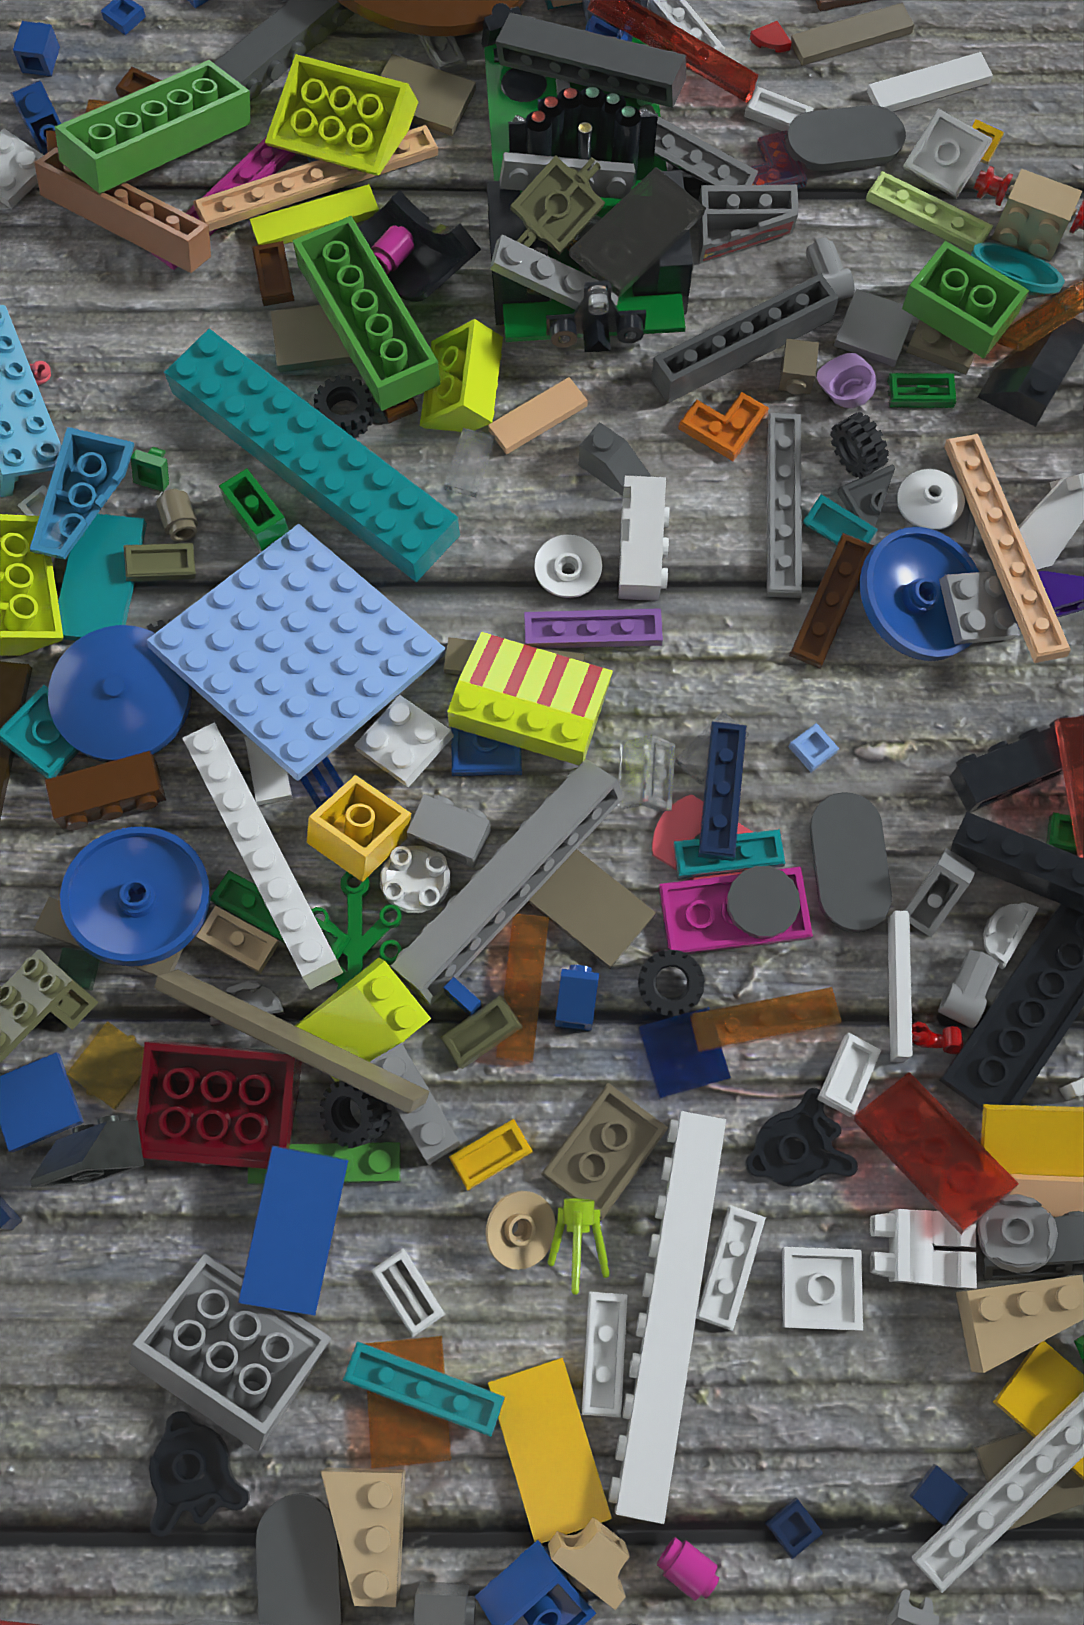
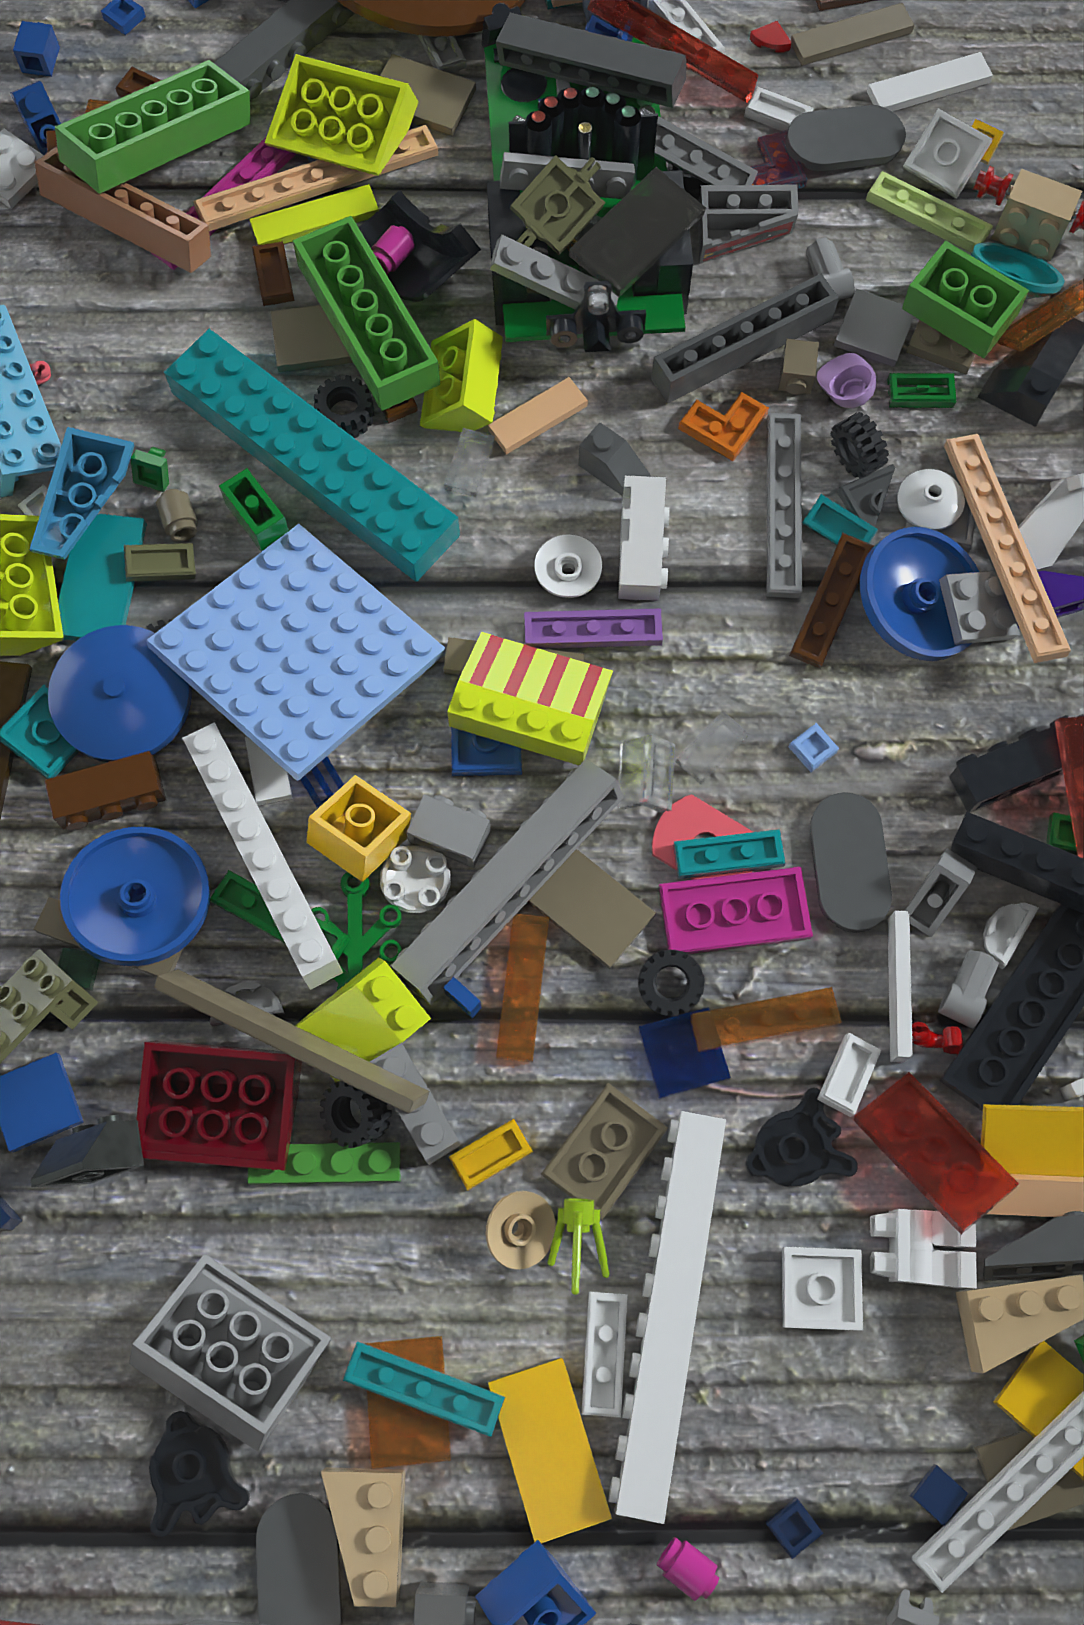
(109, 1065): clear yellow piece -> none
(238, 939): tan plate -> none
(293, 1230): blue tile -> none
(403, 740): white plate -> none
(426, 1320): white tile -> none
(481, 1032): olive tile -> none
(577, 998): blue slope -> none
(592, 1560): tan brick -> none
(722, 791): dark blue tile -> none
(730, 1268): white tile -> none
(763, 902): dark grey tile -> none
(1018, 1234): light grey tile -> none

